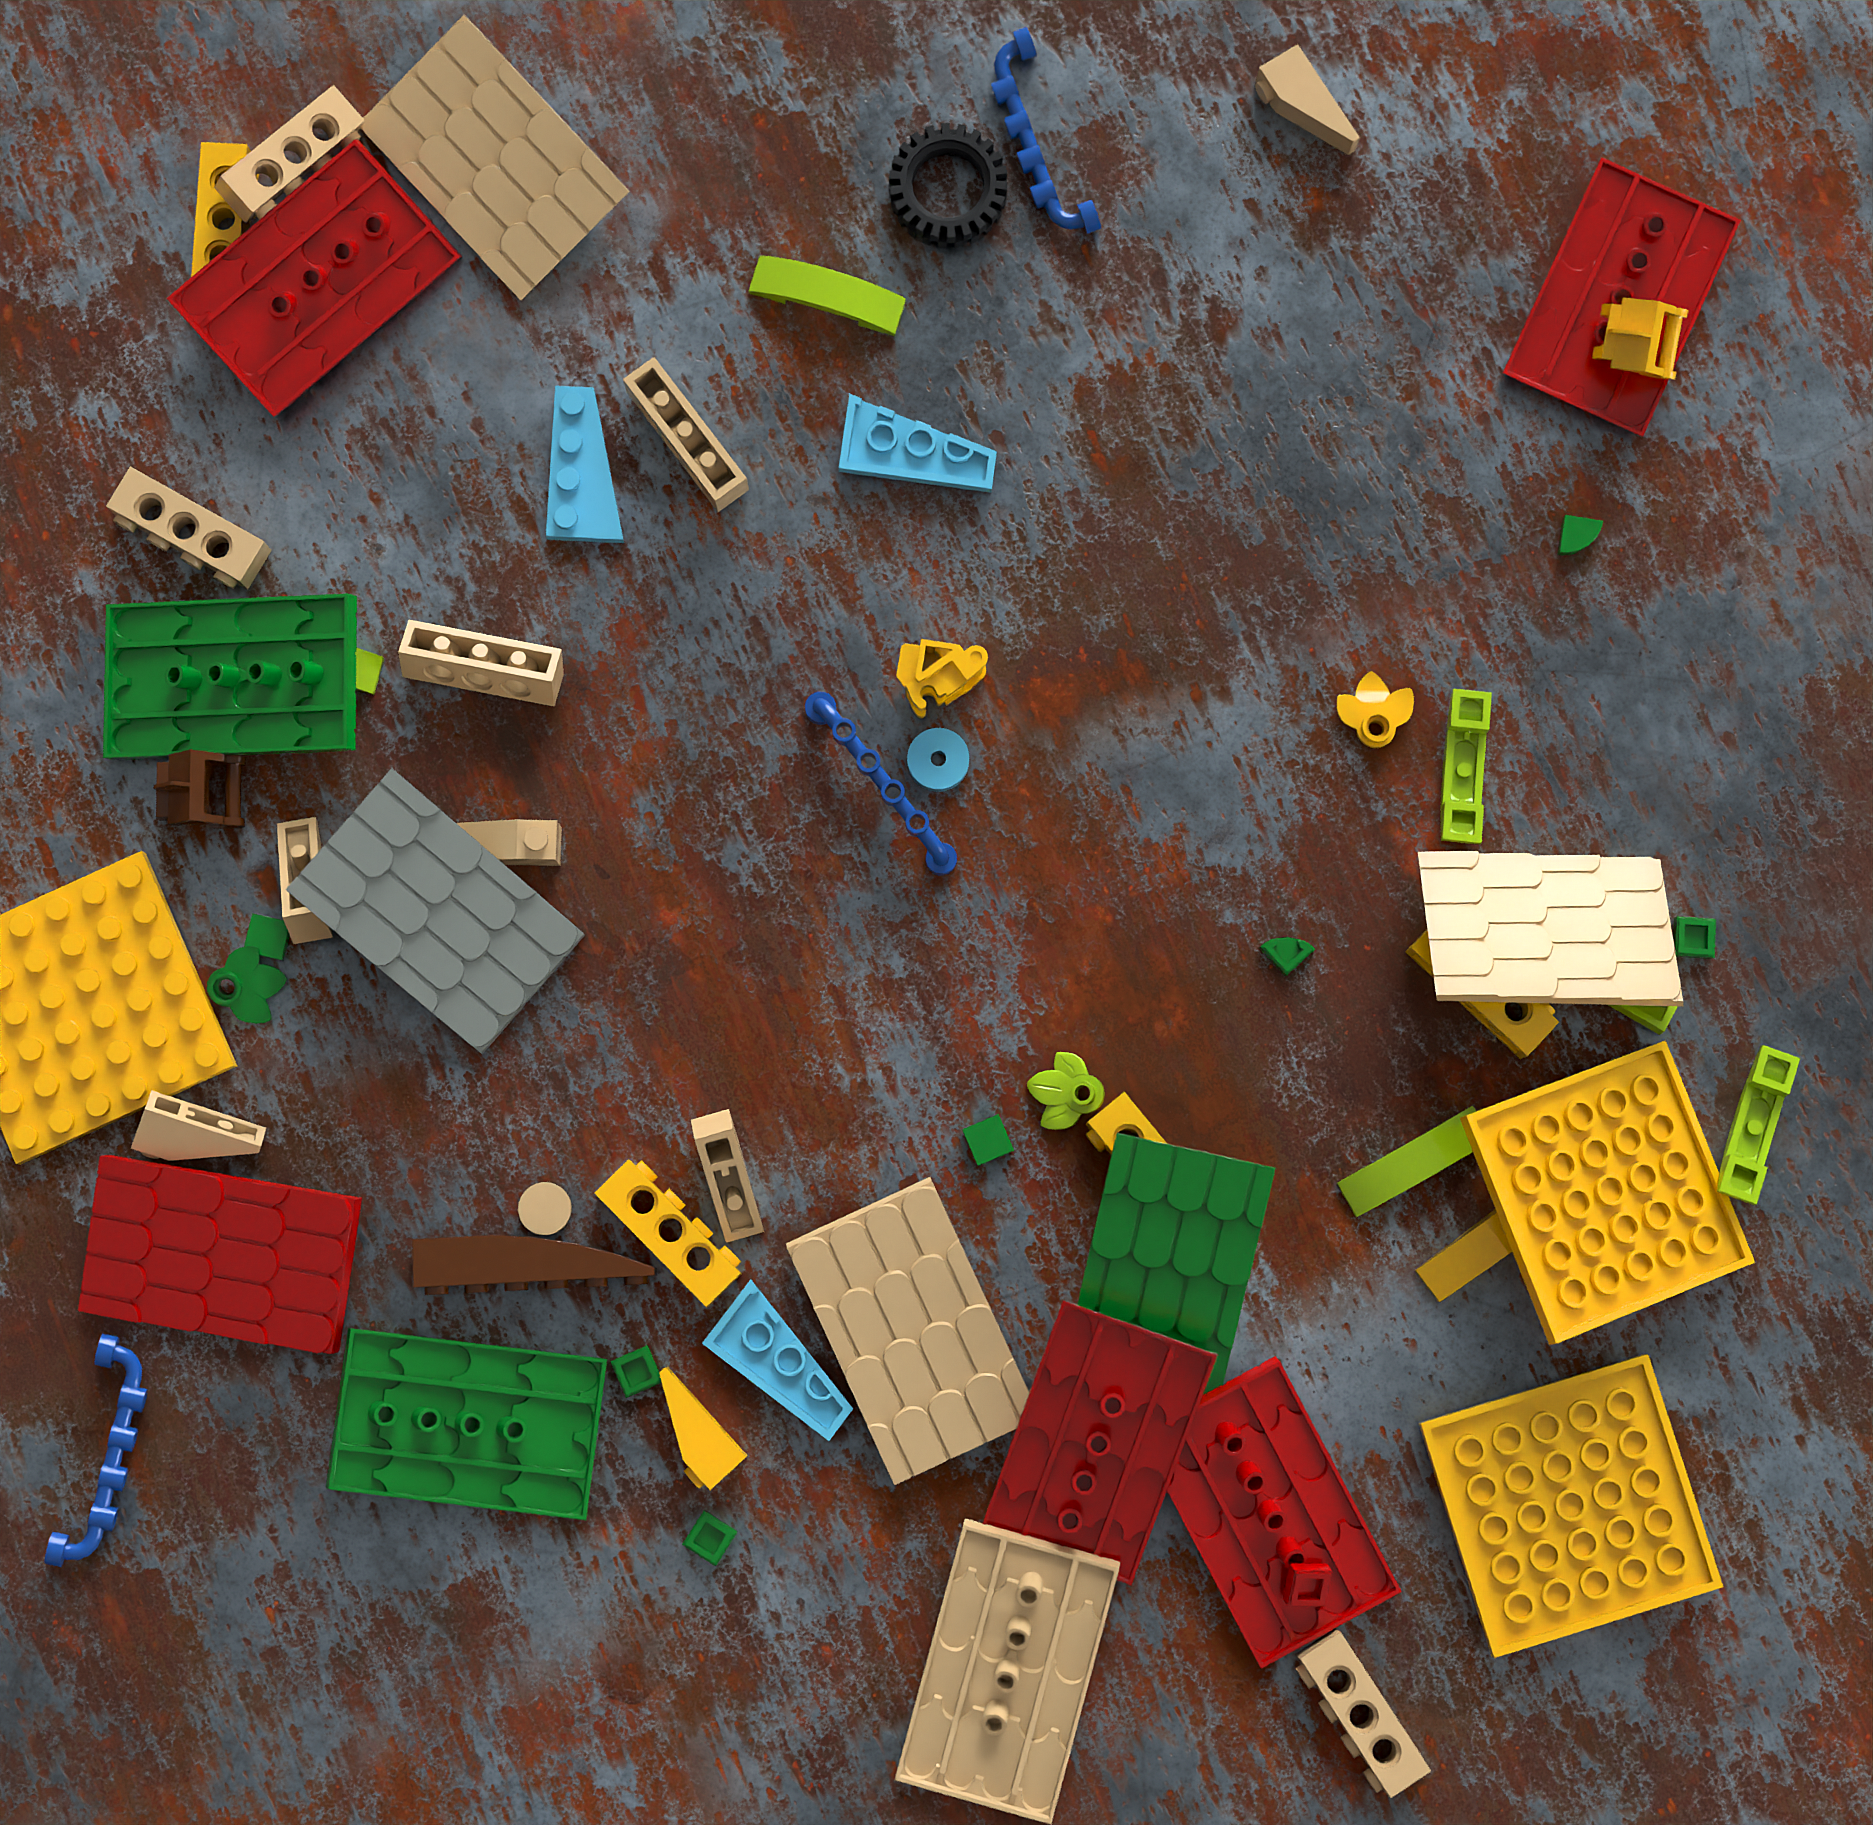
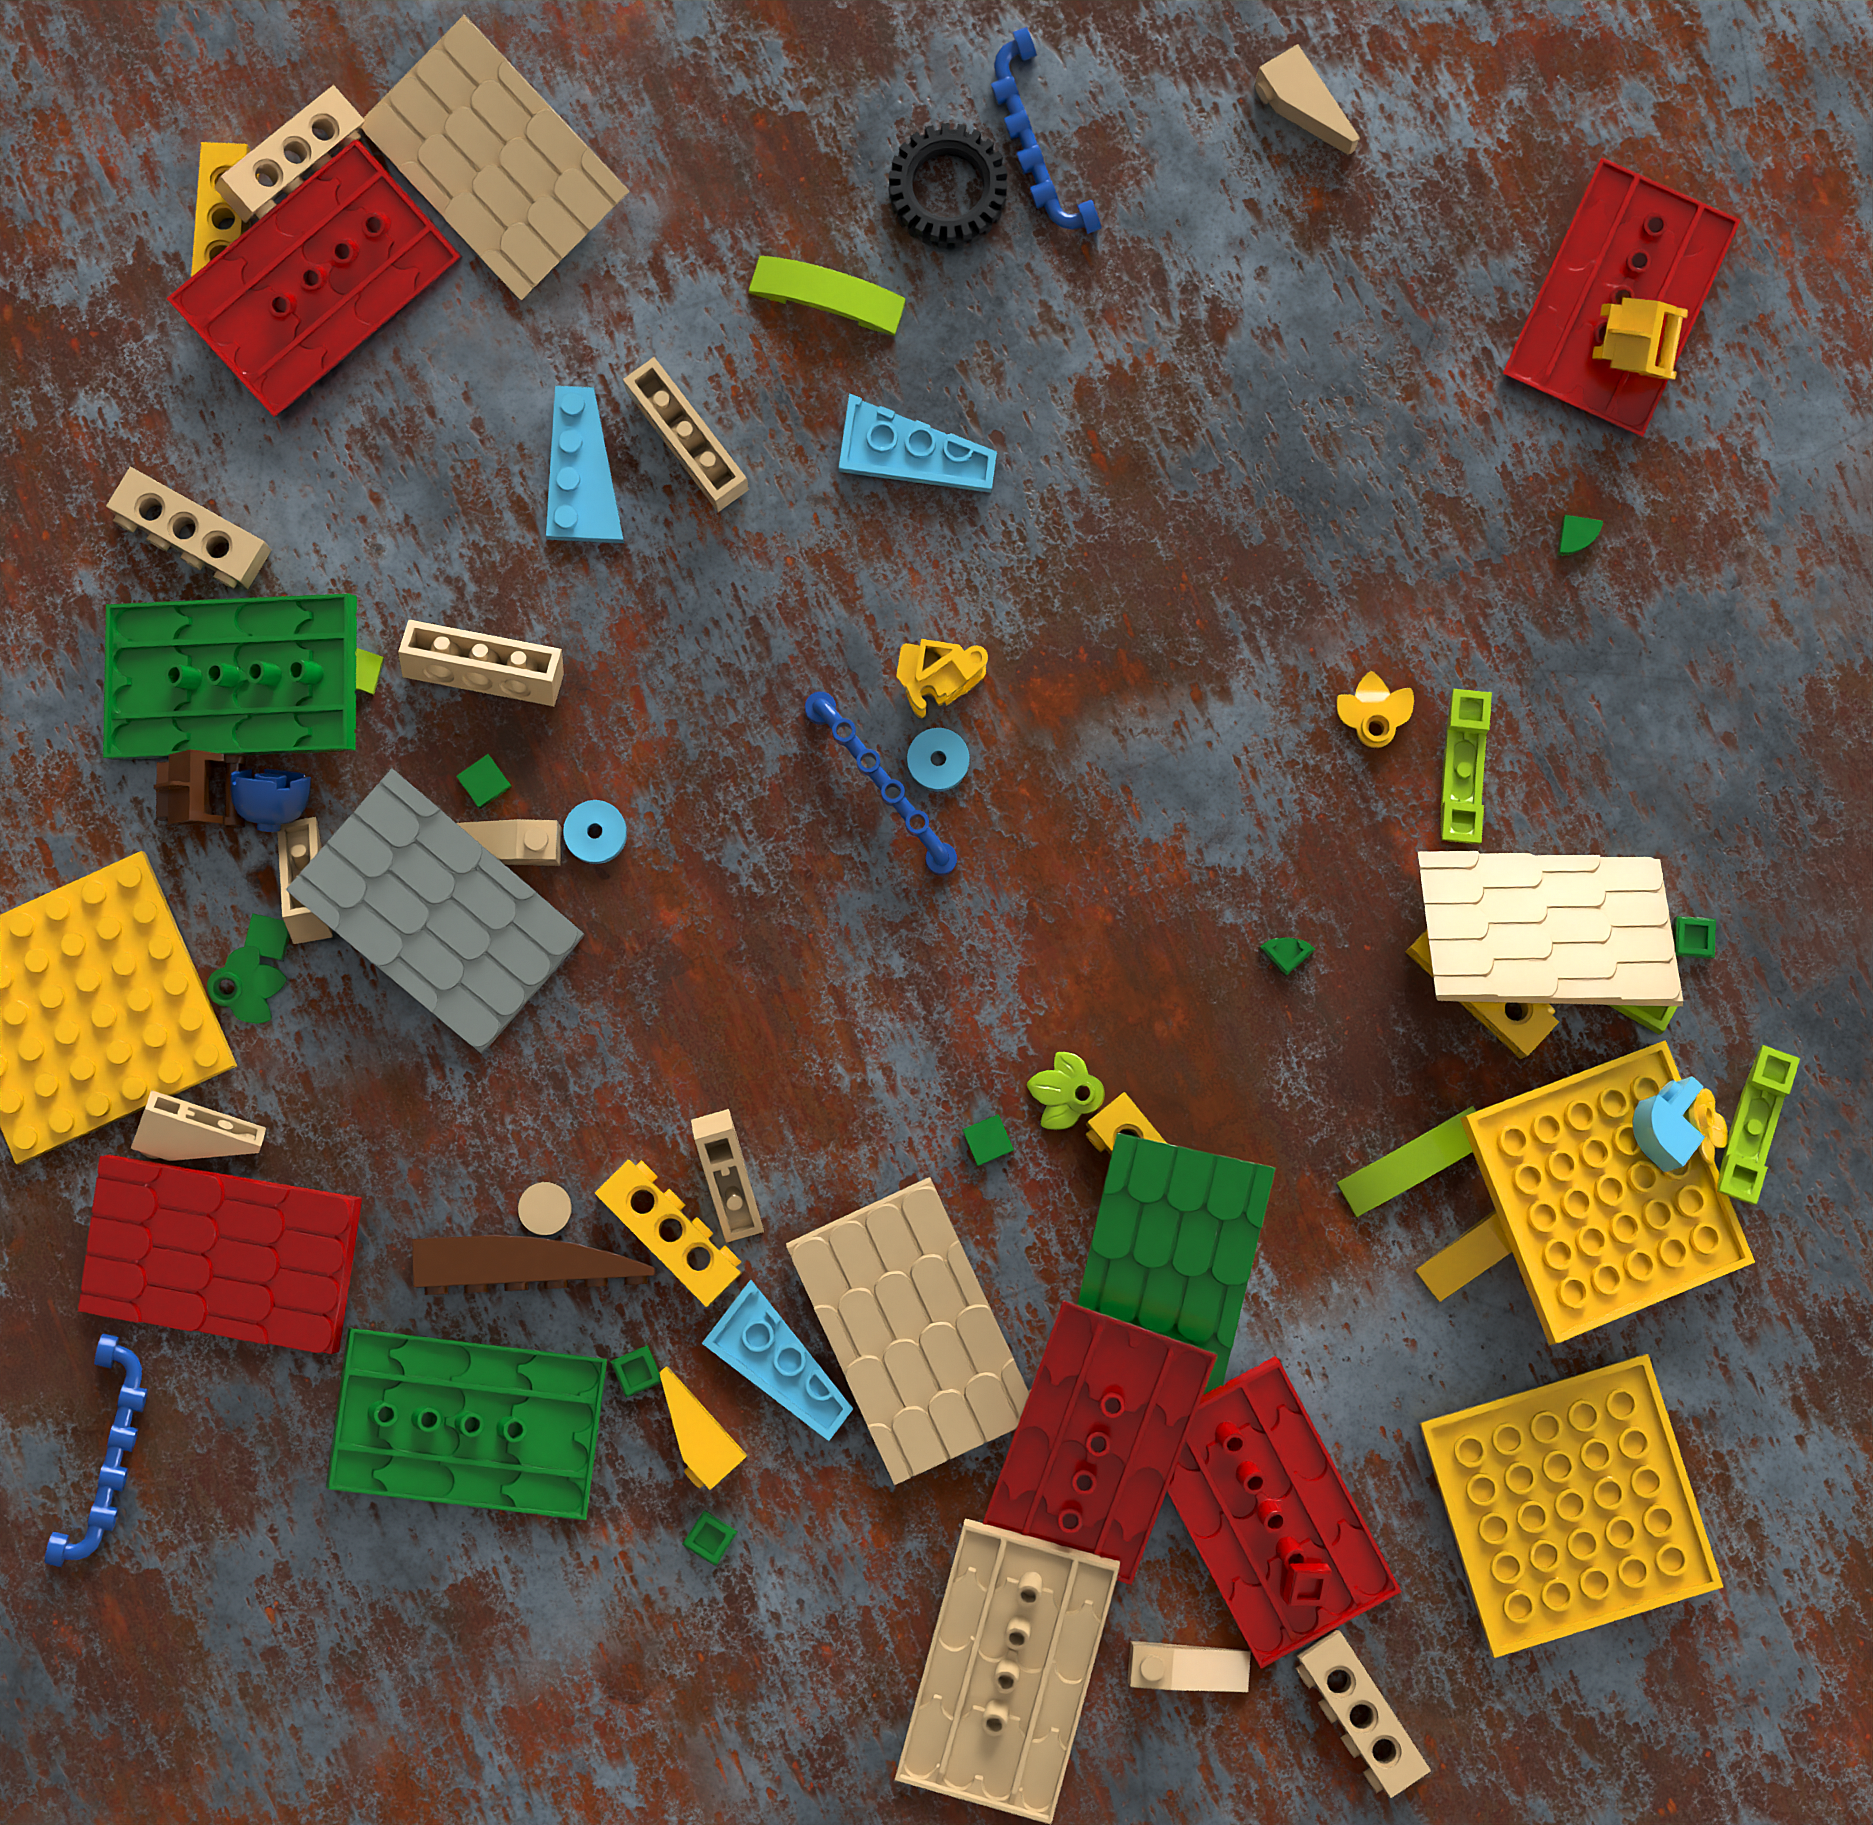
(270, 796): none -> blue cylinder
(484, 781): none -> green tile
(595, 814): none -> medium azure piece
(1187, 1667): none -> tan slope
(1661, 1127): none -> medium azure brick
(1710, 1124): none -> yellow plate

